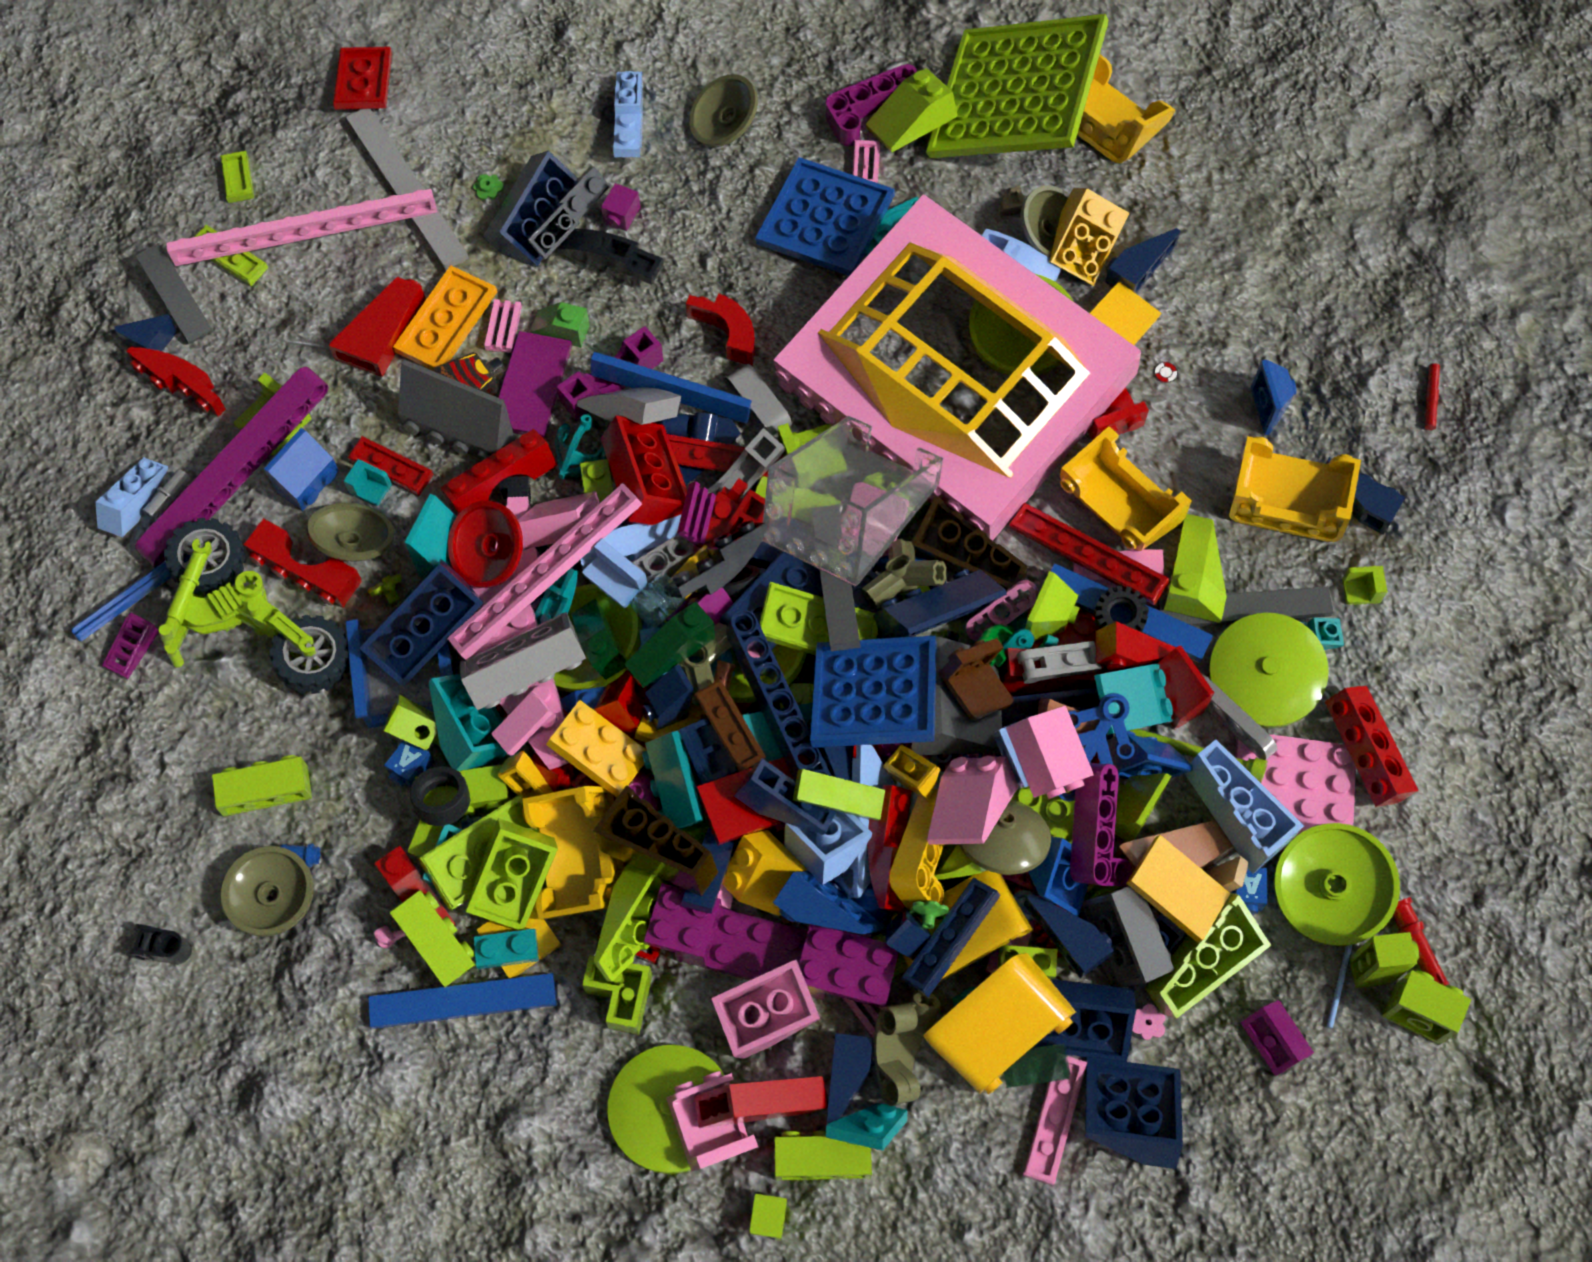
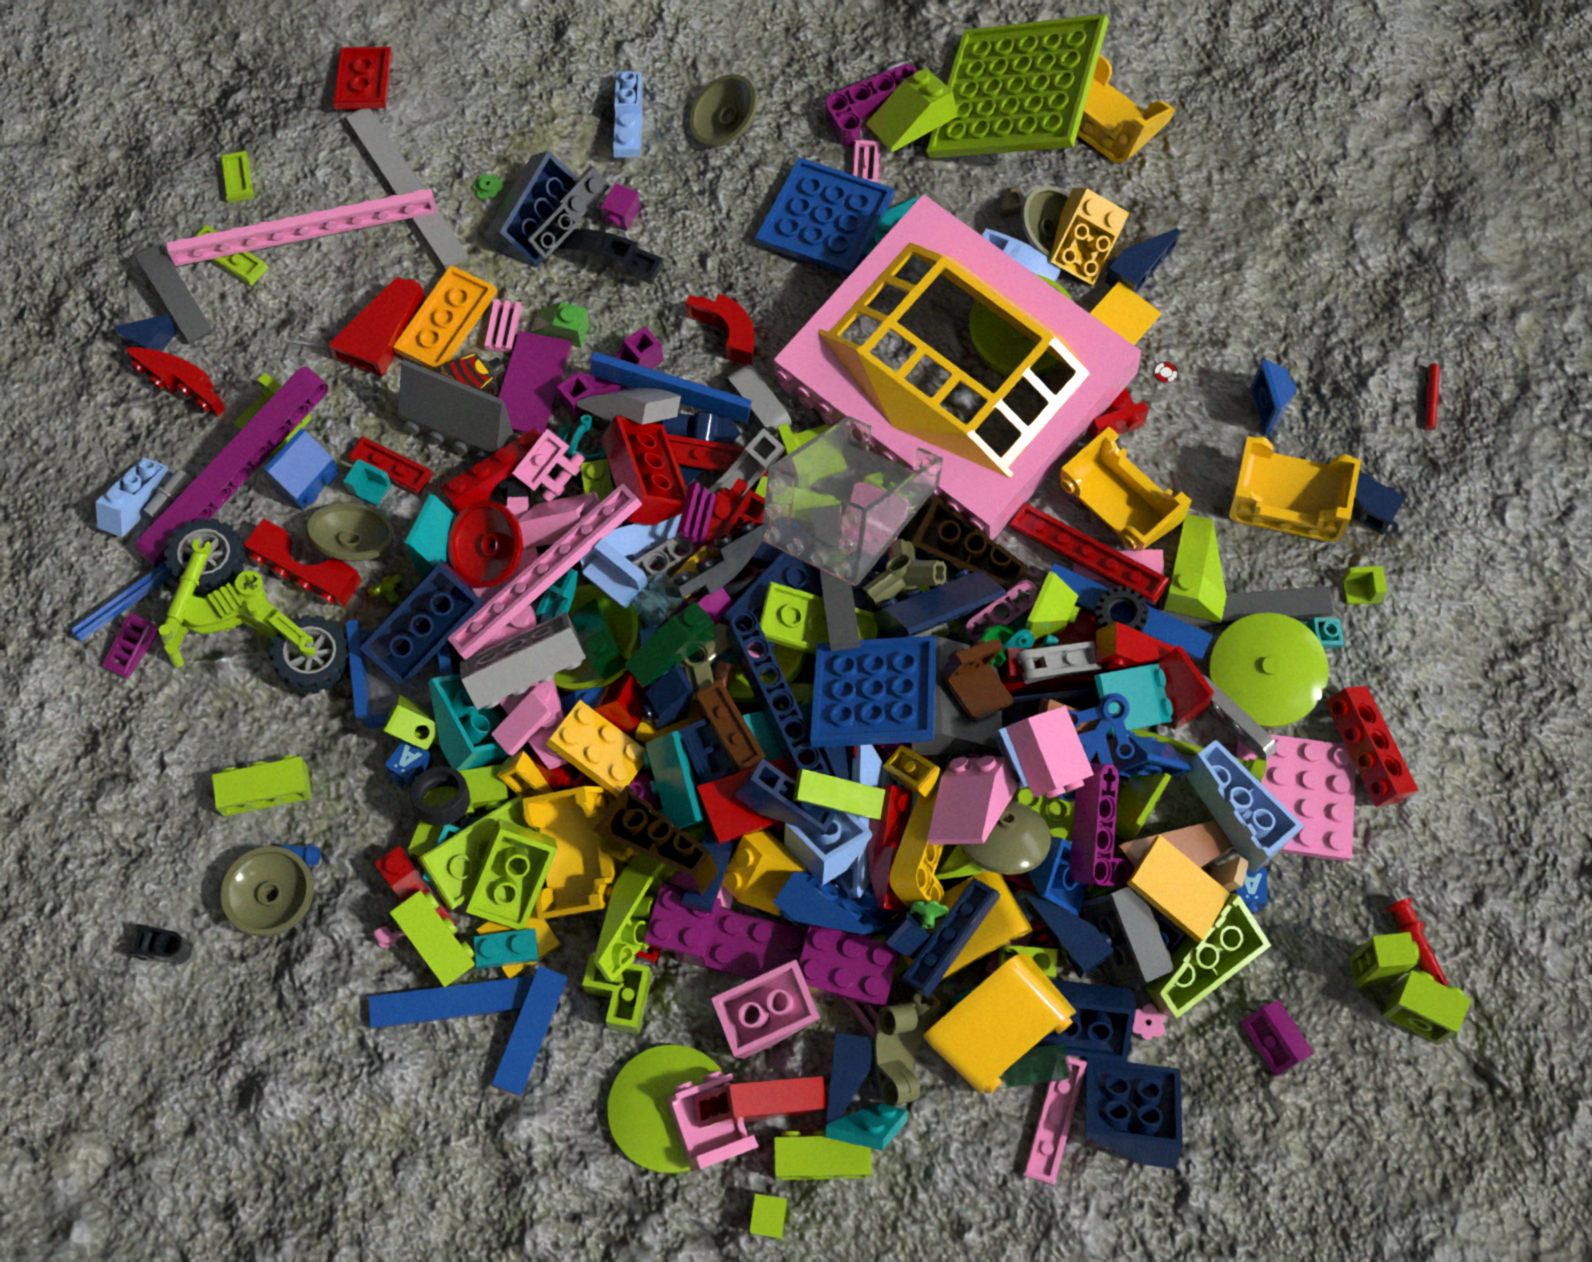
(530, 1030): none -> blue tile
(541, 460): none -> bright pink plate
(1336, 884): lime dish -> none
(1337, 994): light blue axle -> none

